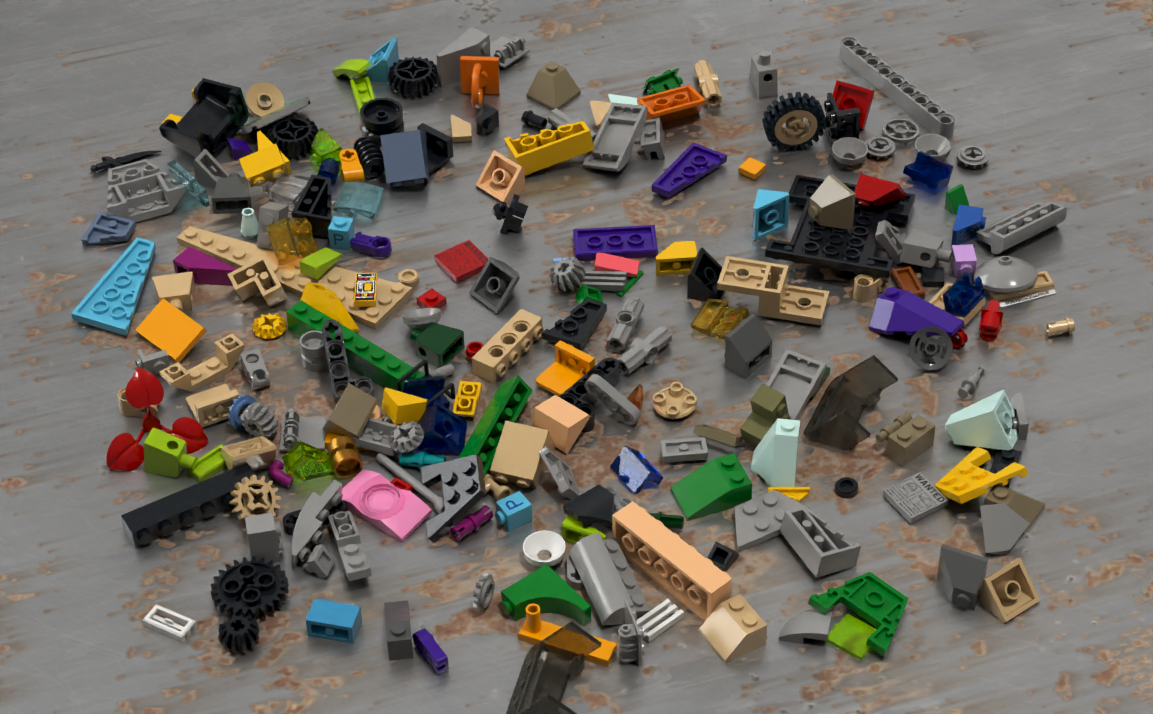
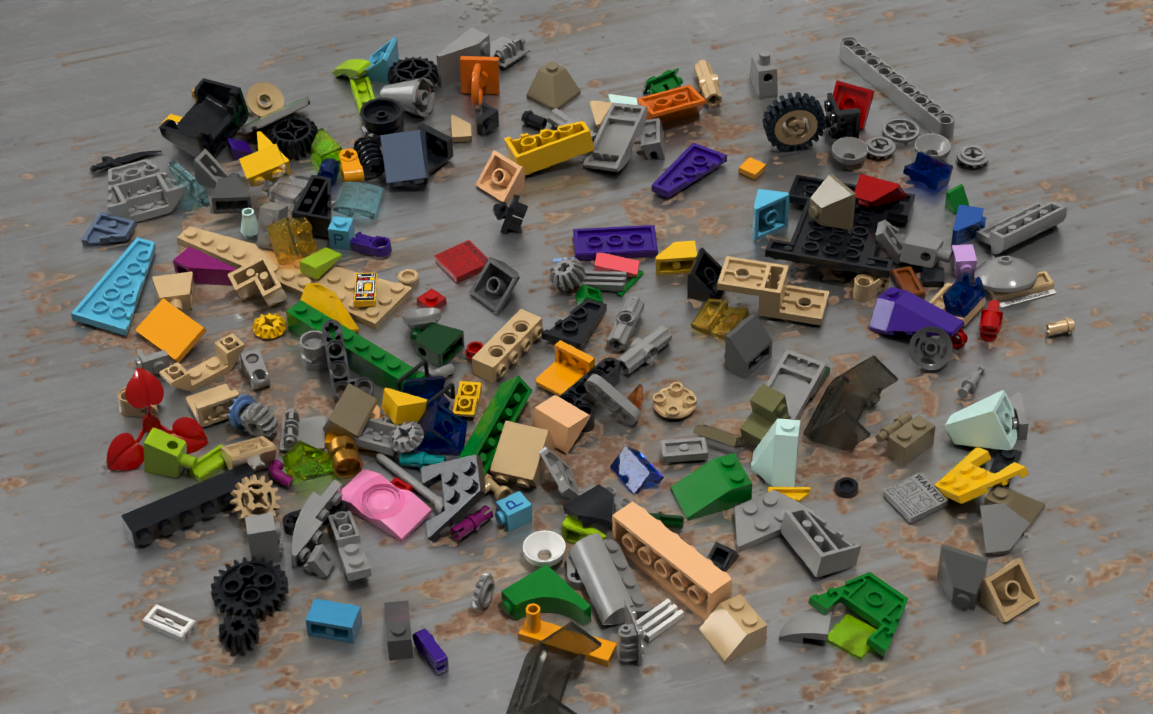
(413, 95): none -> light grey cone

